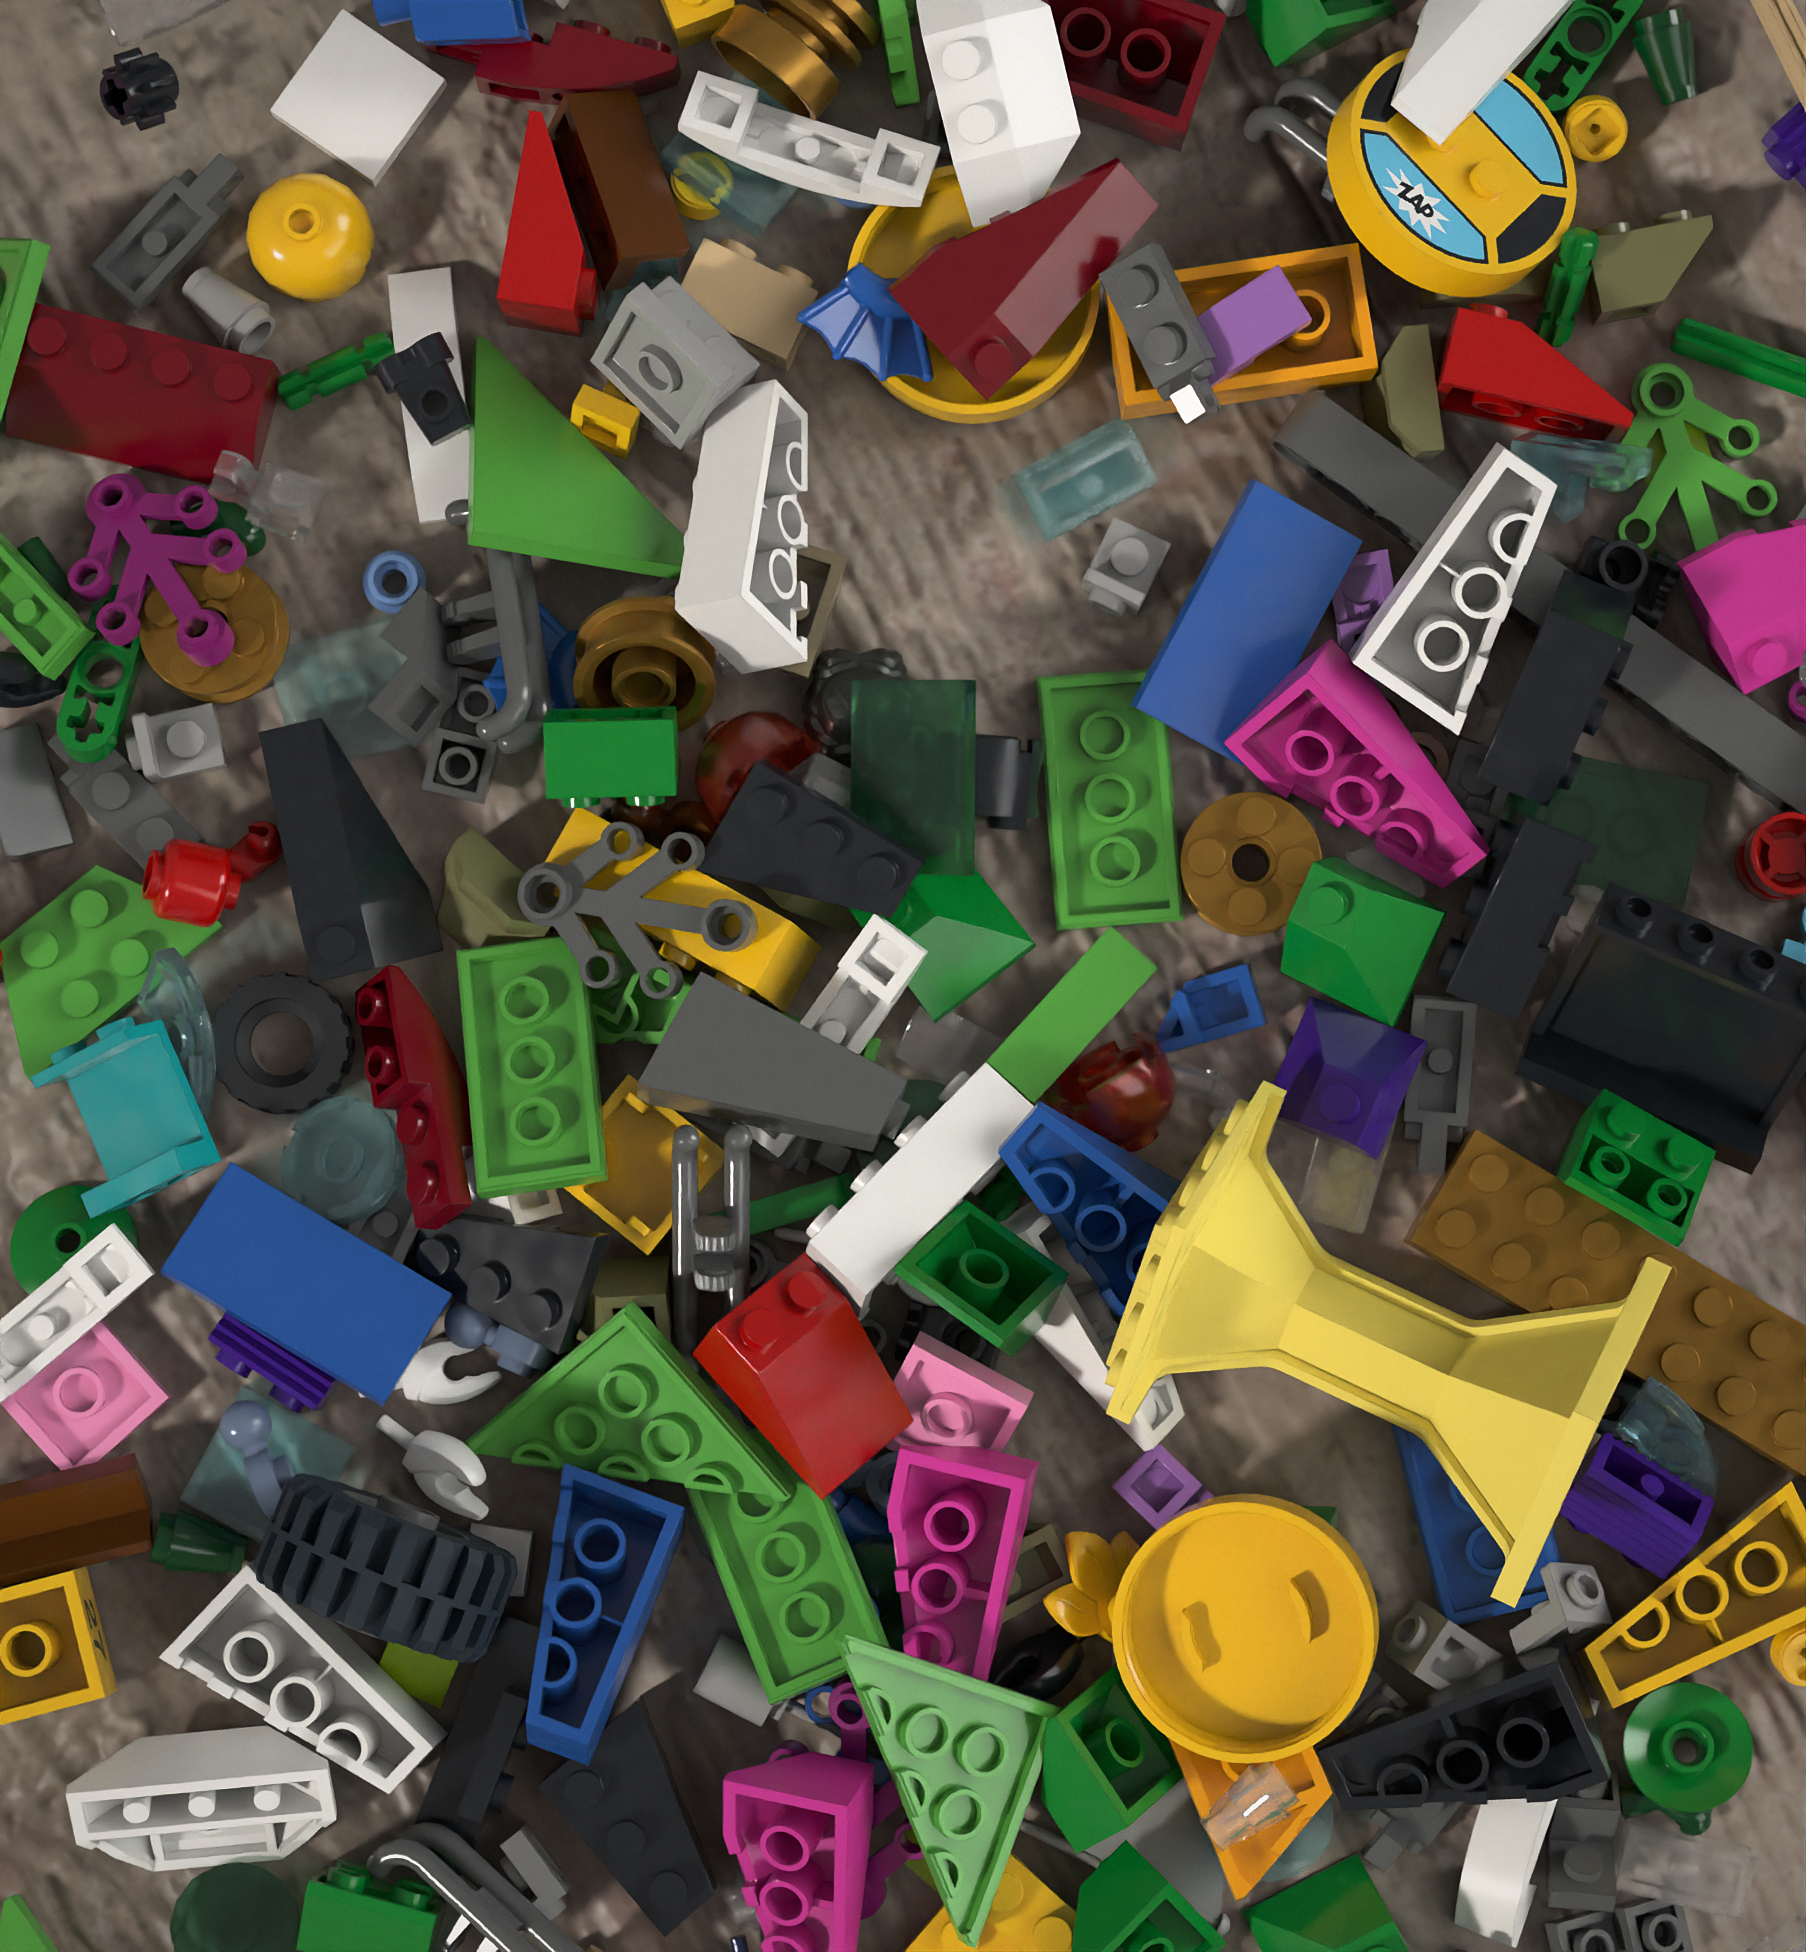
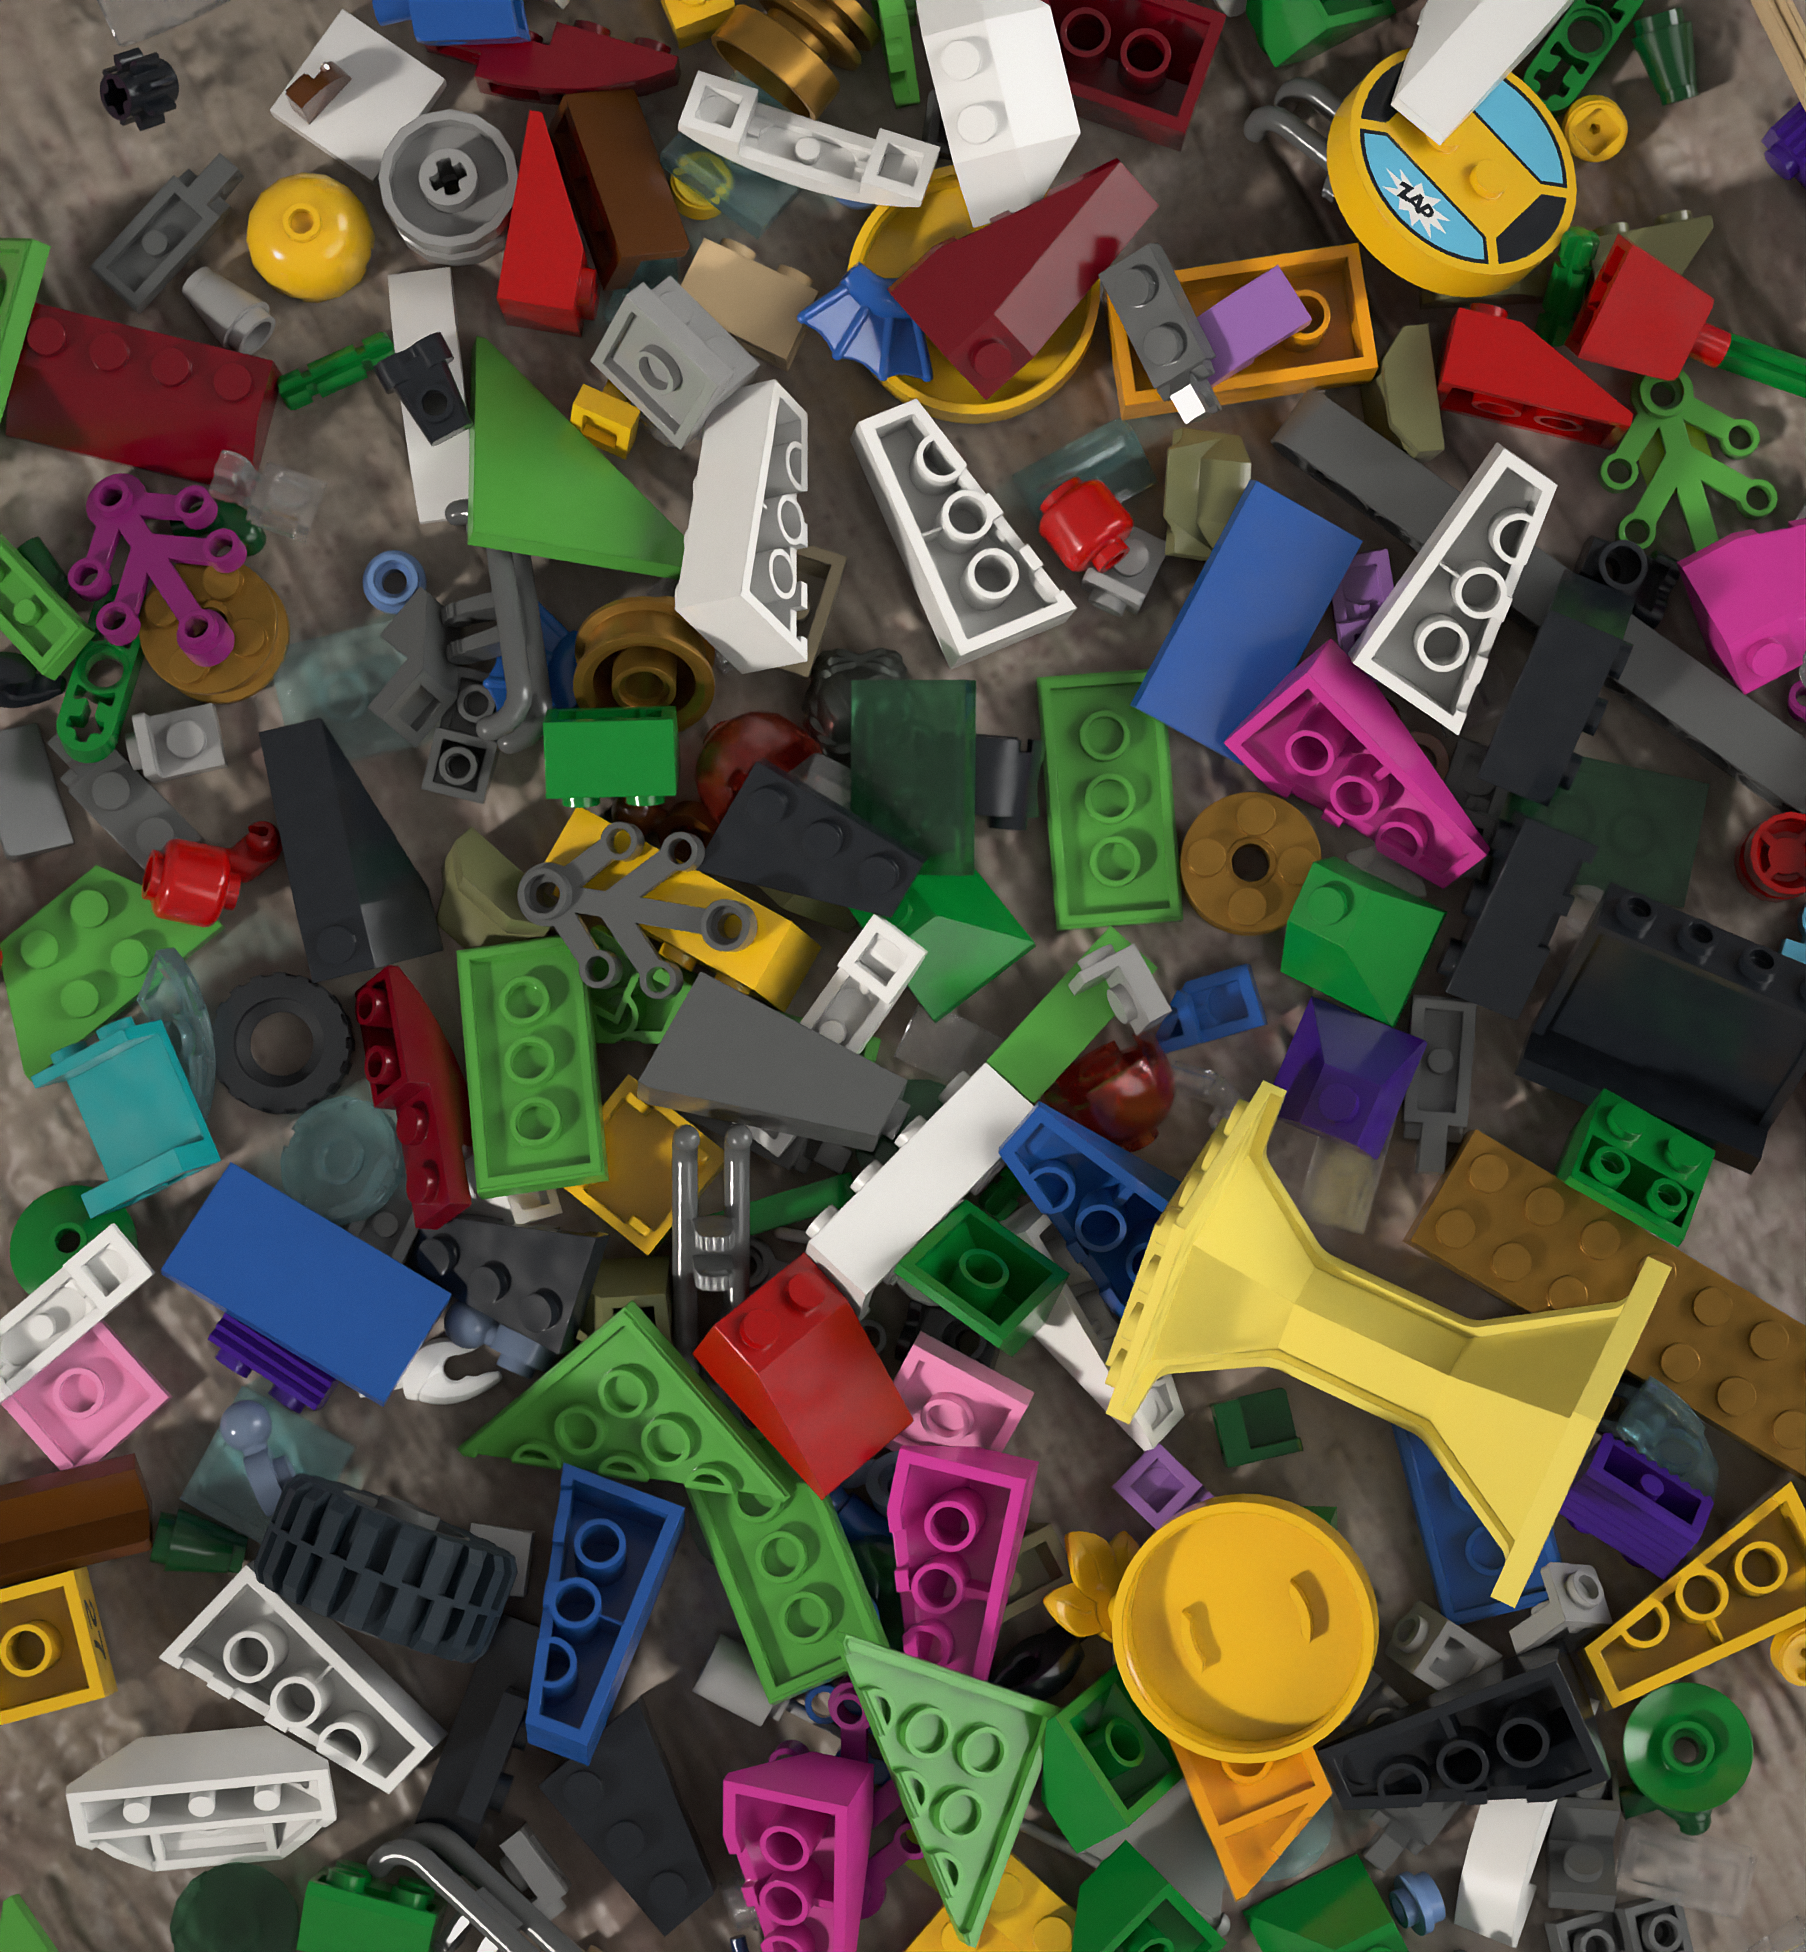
(311, 96): none -> reddish brown tile
(419, 1673): lime sticker -> none
(427, 159): none -> light grey wheel
(437, 1464): white hand -> none
(959, 550): none -> white wedge
(1085, 525): none -> red head
(1132, 989): none -> light grey bracket
(1202, 489): none -> olive slope
(1250, 1805): clear cone -> none
(1255, 1427): none -> dark green panel
(1417, 1902): none -> medium blue plate
(1573, 459): clear light blue slope -> none
(1645, 317): none -> red torso

